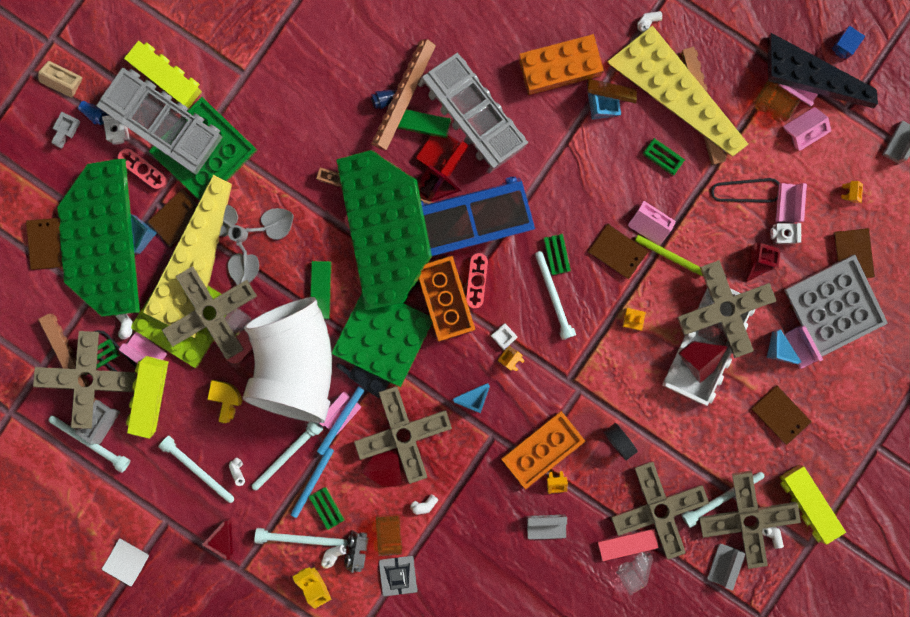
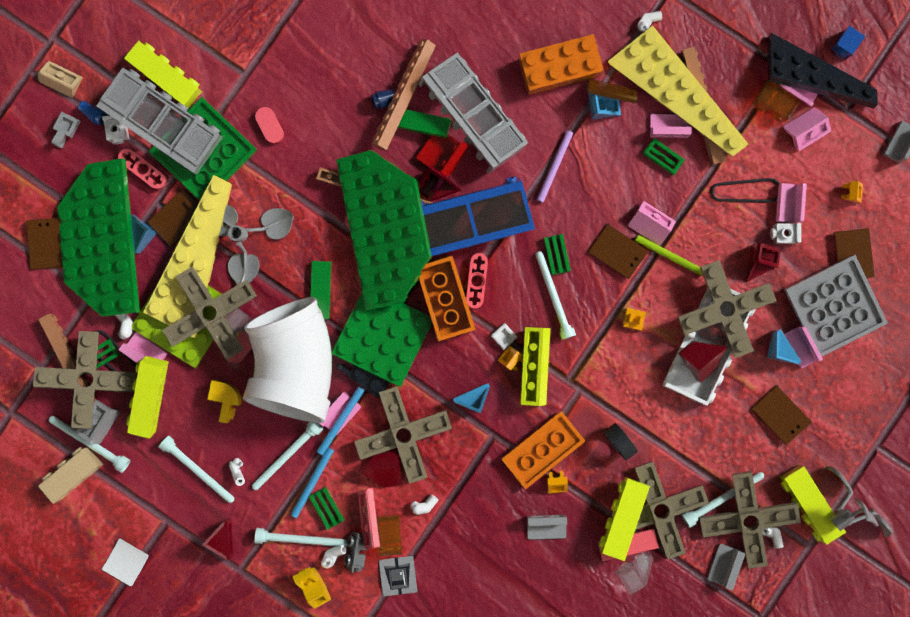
(70, 474): none -> tan brick
(269, 125): none -> coral tile
(368, 518): none -> coral tile
(535, 366): none -> neon yellow brick
(554, 167): none -> lavender bar
(624, 518): none -> neon yellow brick
(668, 126): none -> bright pink panel
(845, 517): none -> light grey plant

